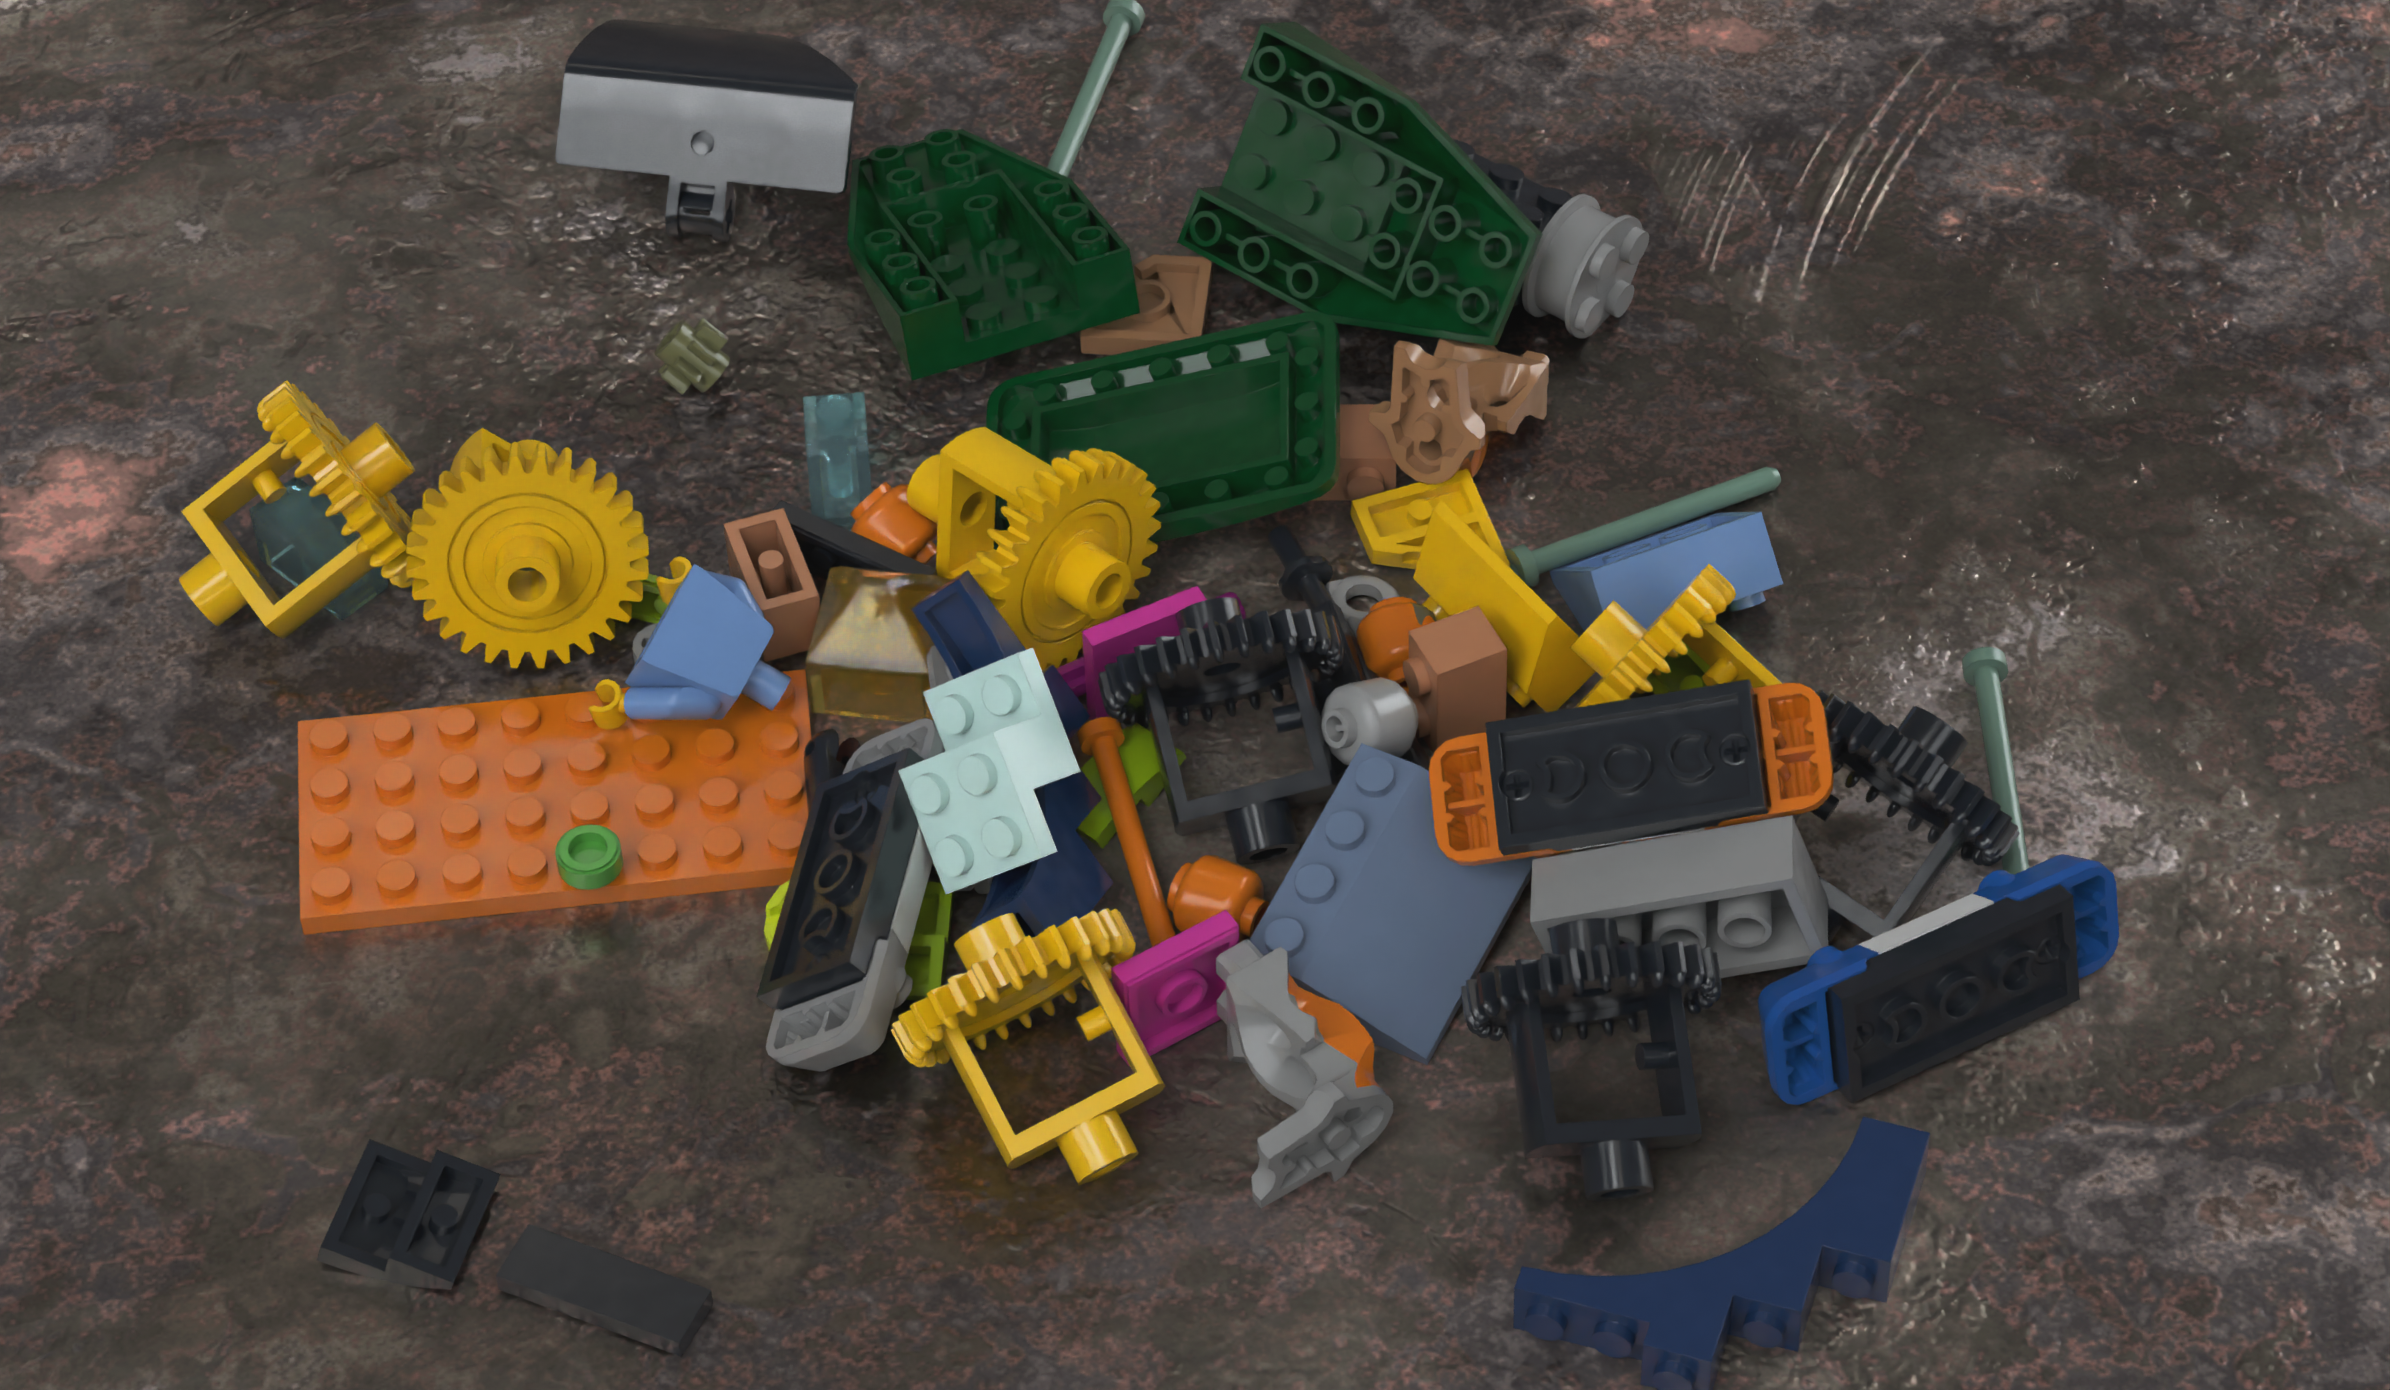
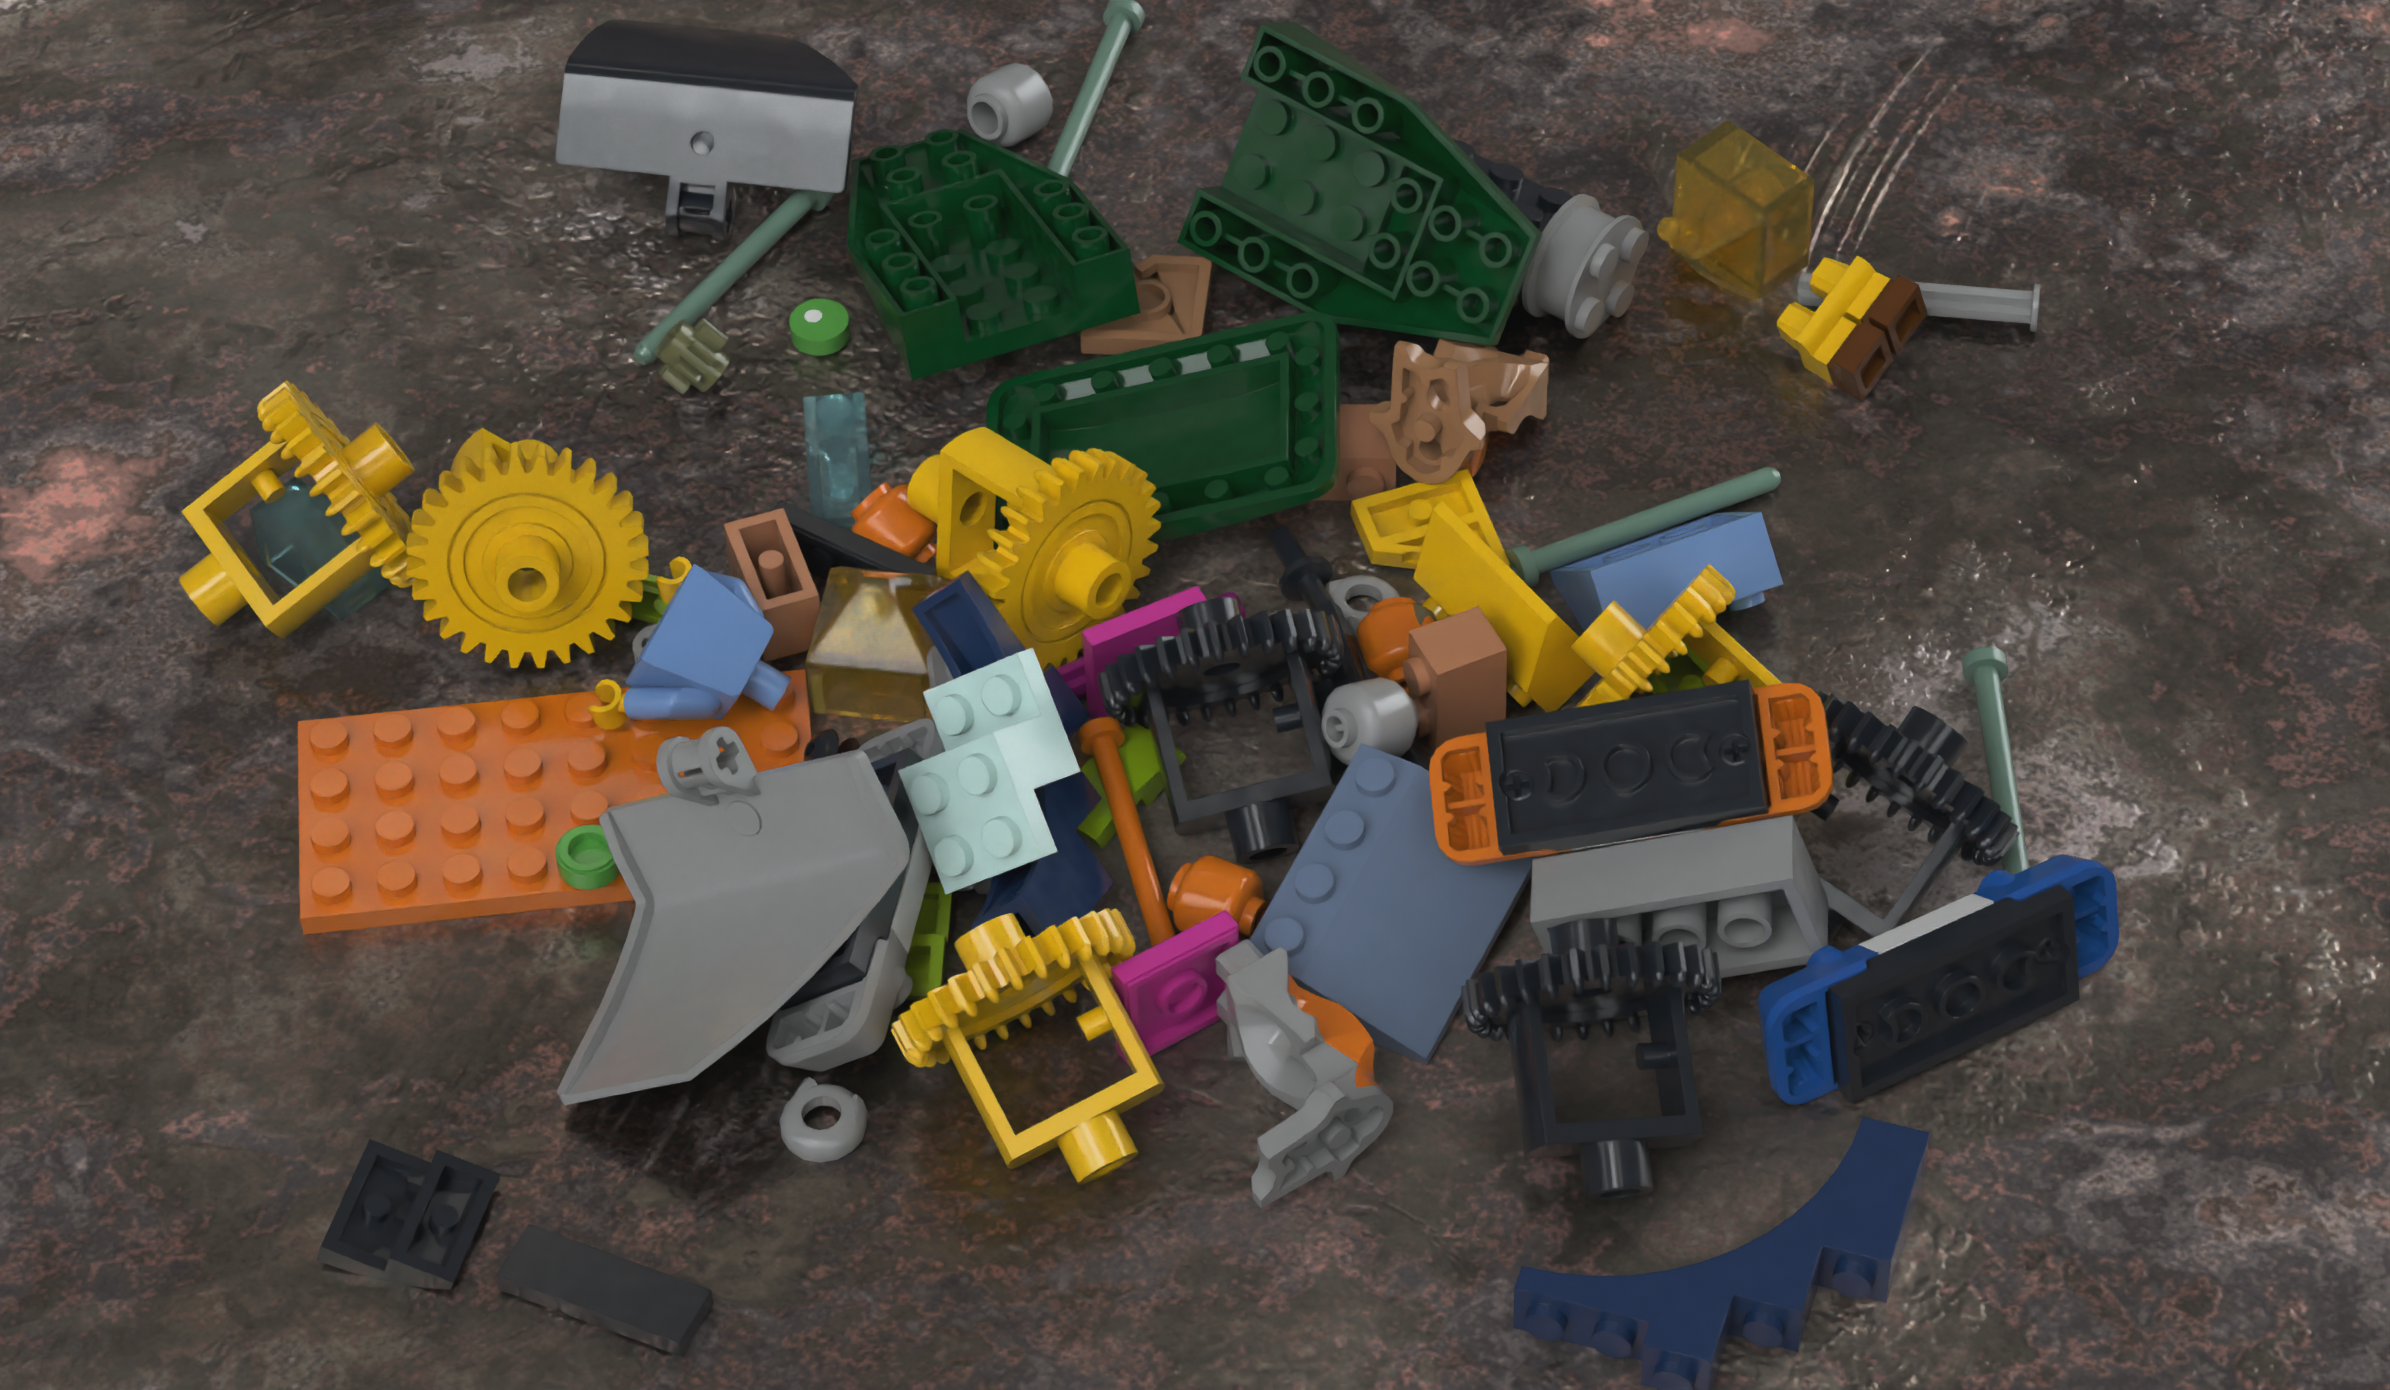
(733, 267): none -> sand green bar
(736, 901): none -> light grey panel
(819, 327): none -> bright green tile
(826, 1143): none -> light grey piece
(1009, 105): none -> light grey head
(1739, 213): none -> clear yellow piece
(1855, 325): none -> hips
(1961, 301): none -> light grey axle

